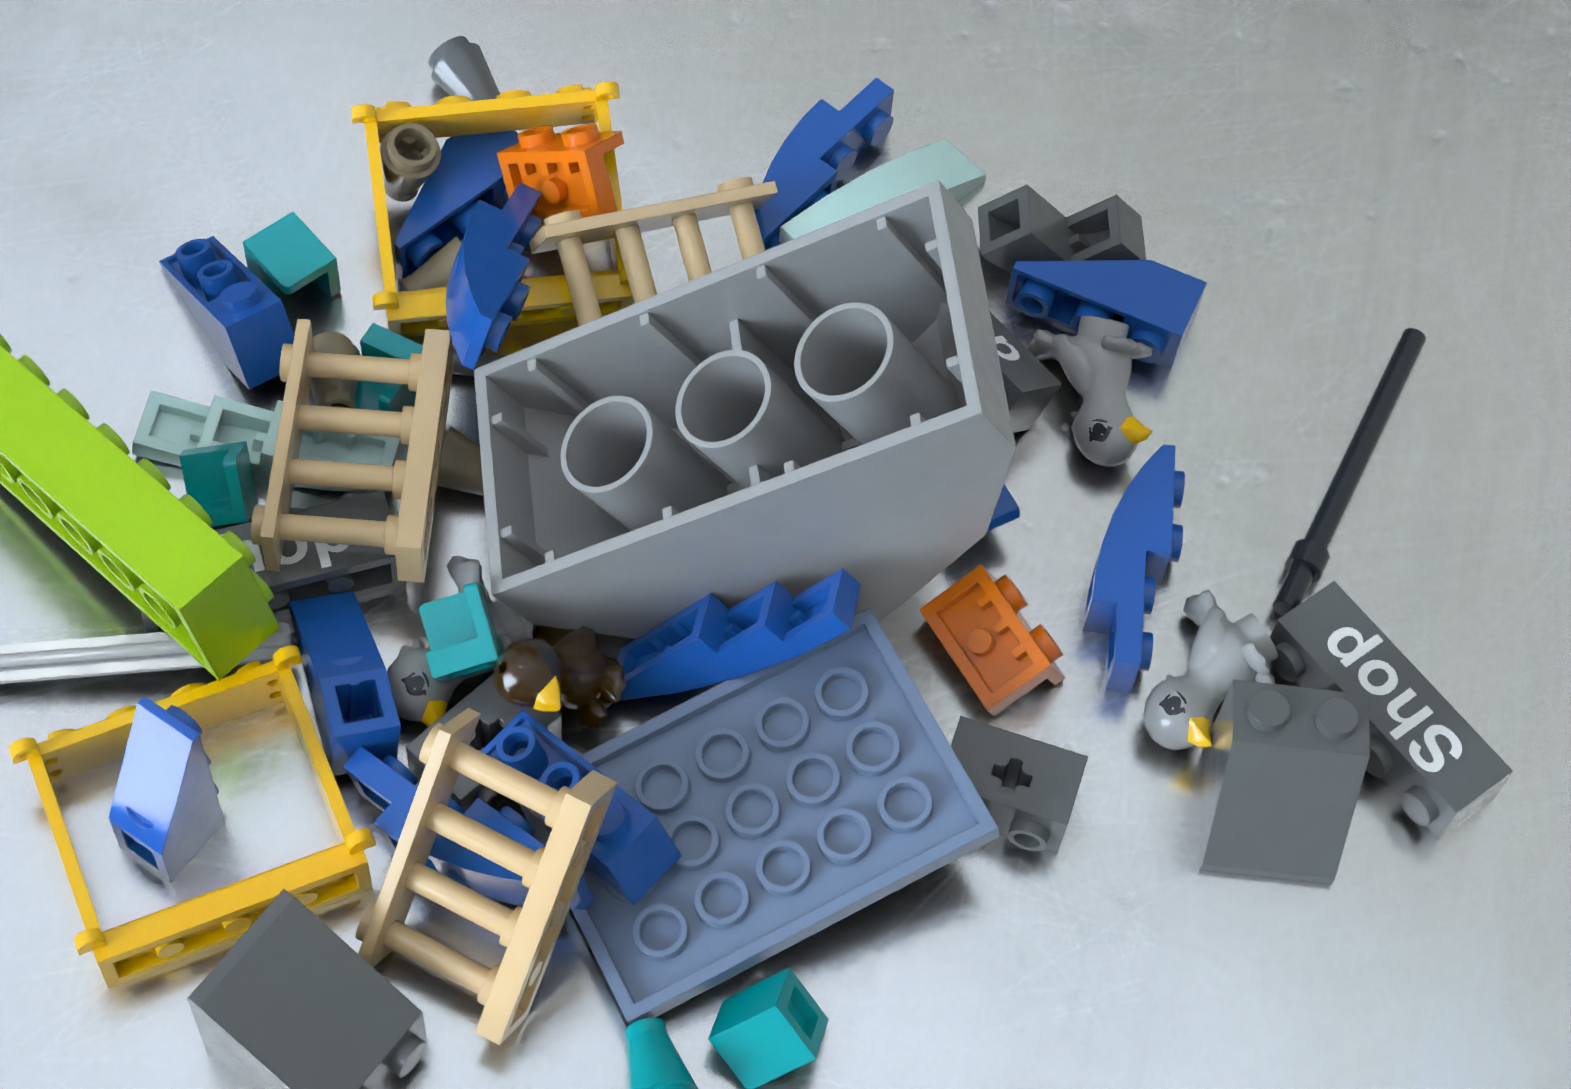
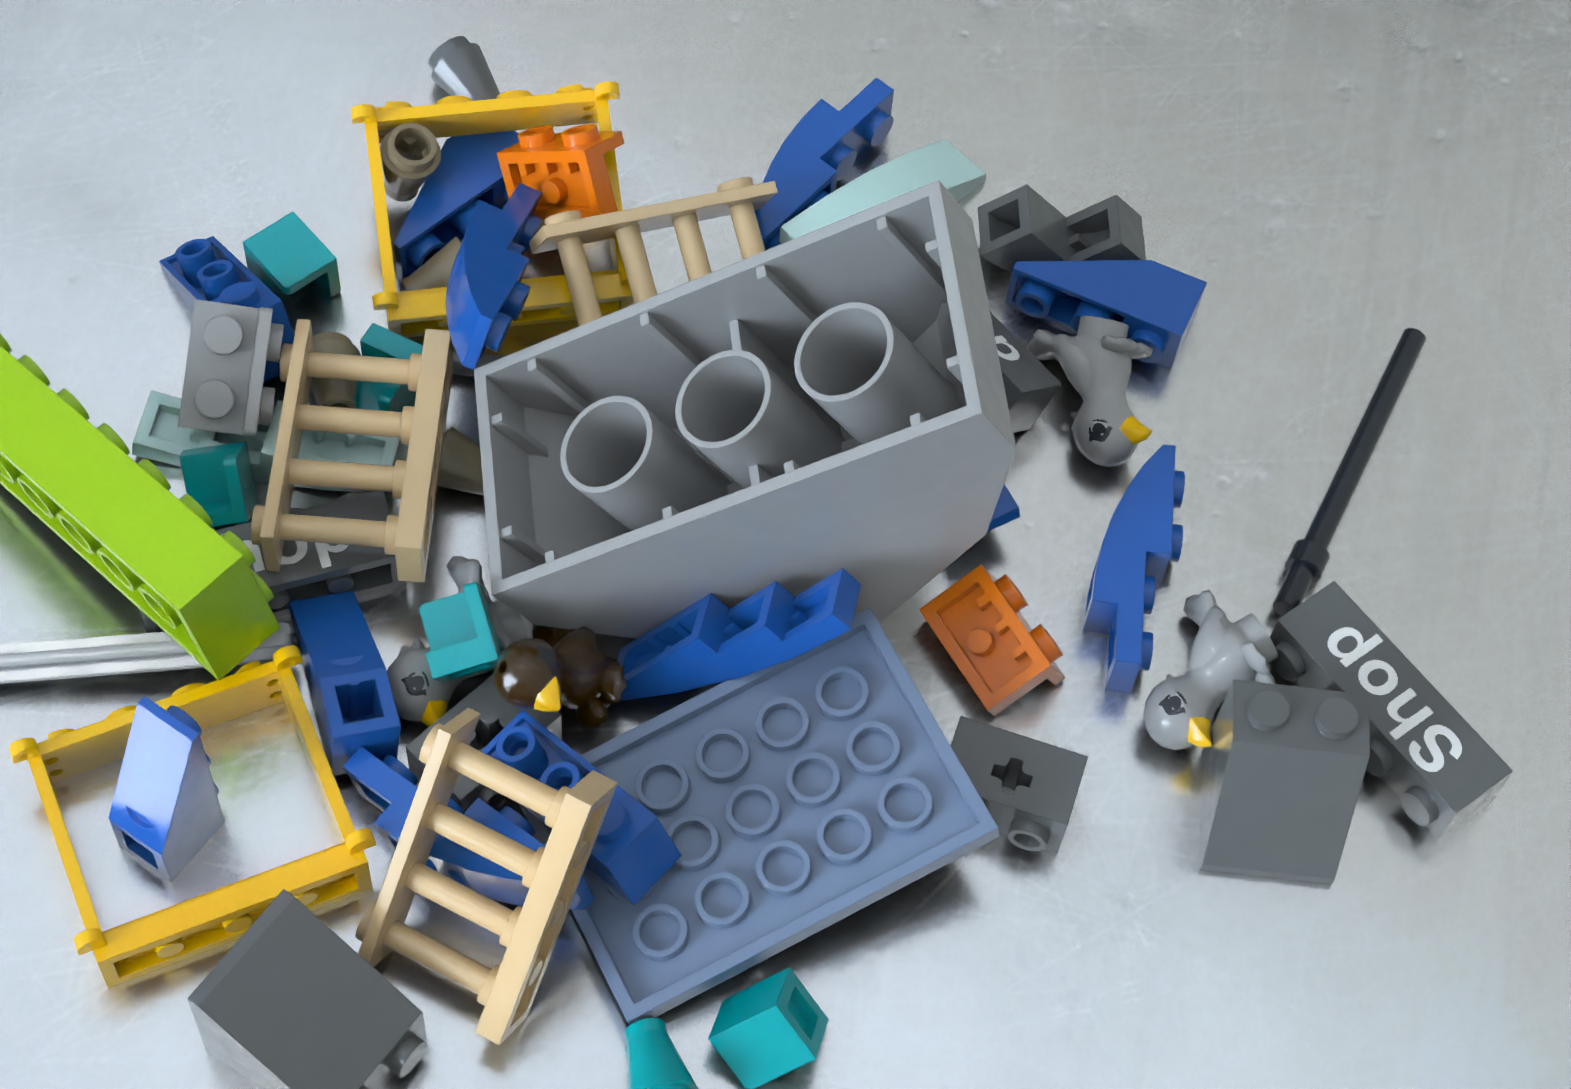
(227, 368): none -> light grey bracket

